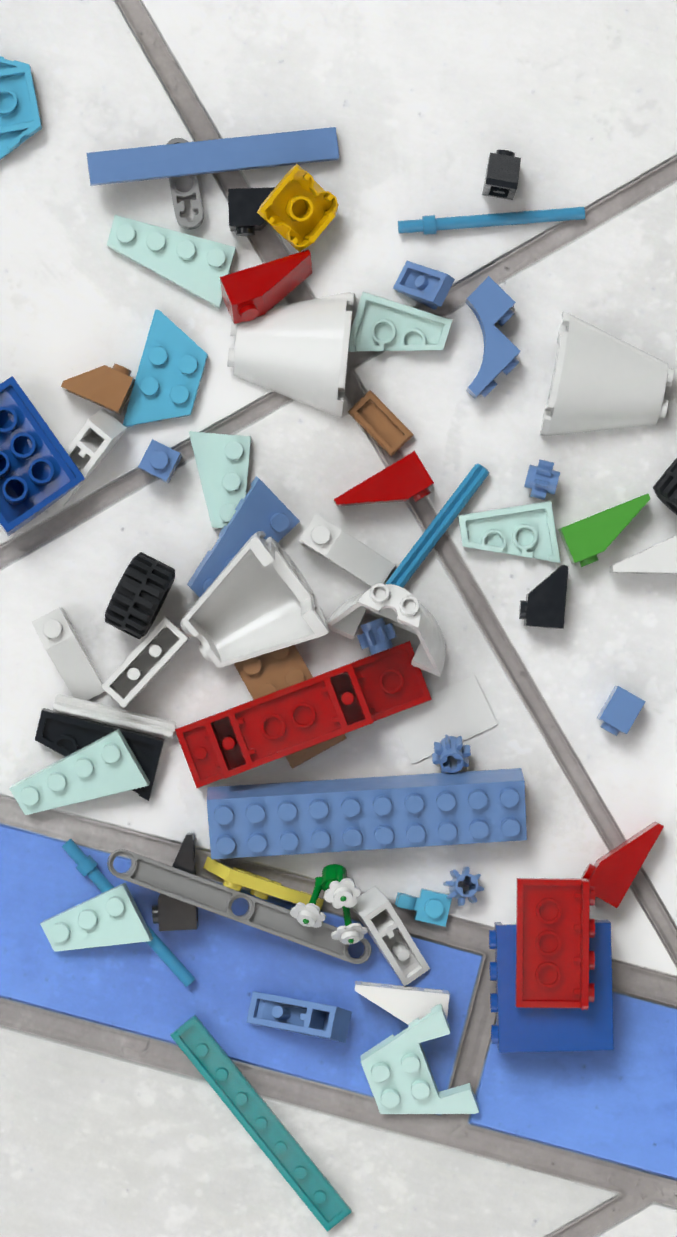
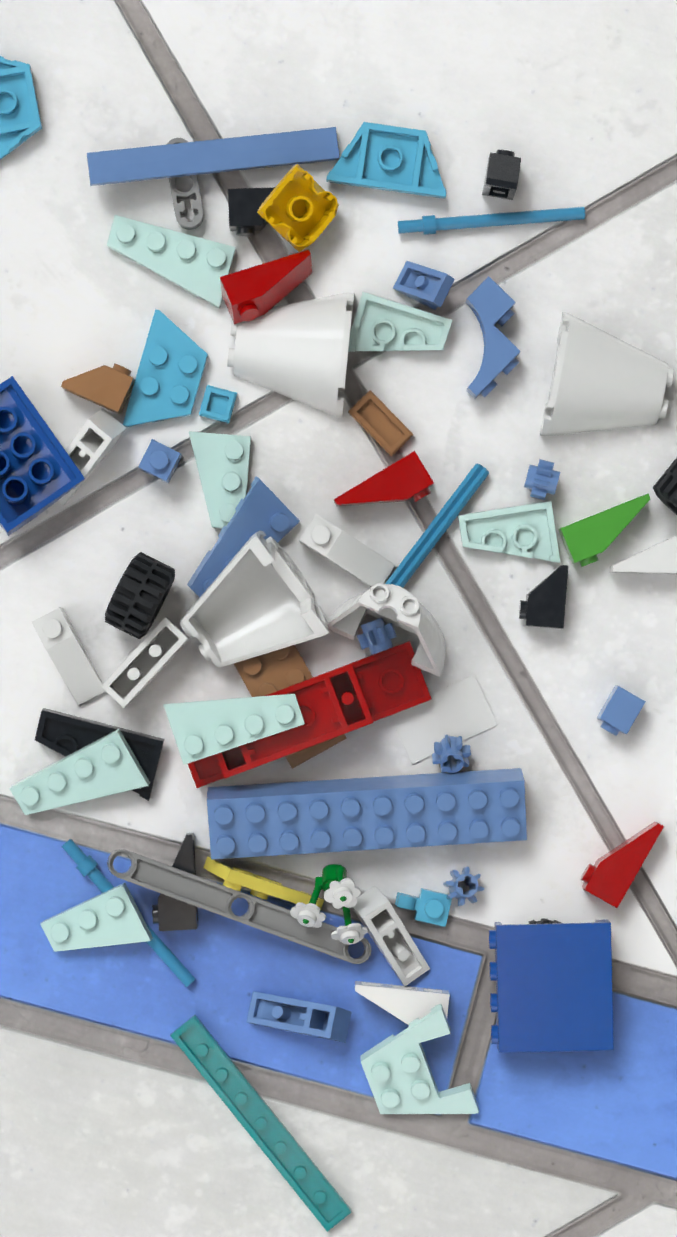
(114, 716): white axle -> none
(218, 404): none -> medium azure tile
(223, 724): none -> light aqua wing
(390, 161): none -> medium azure wing
(554, 943): red bracket -> none

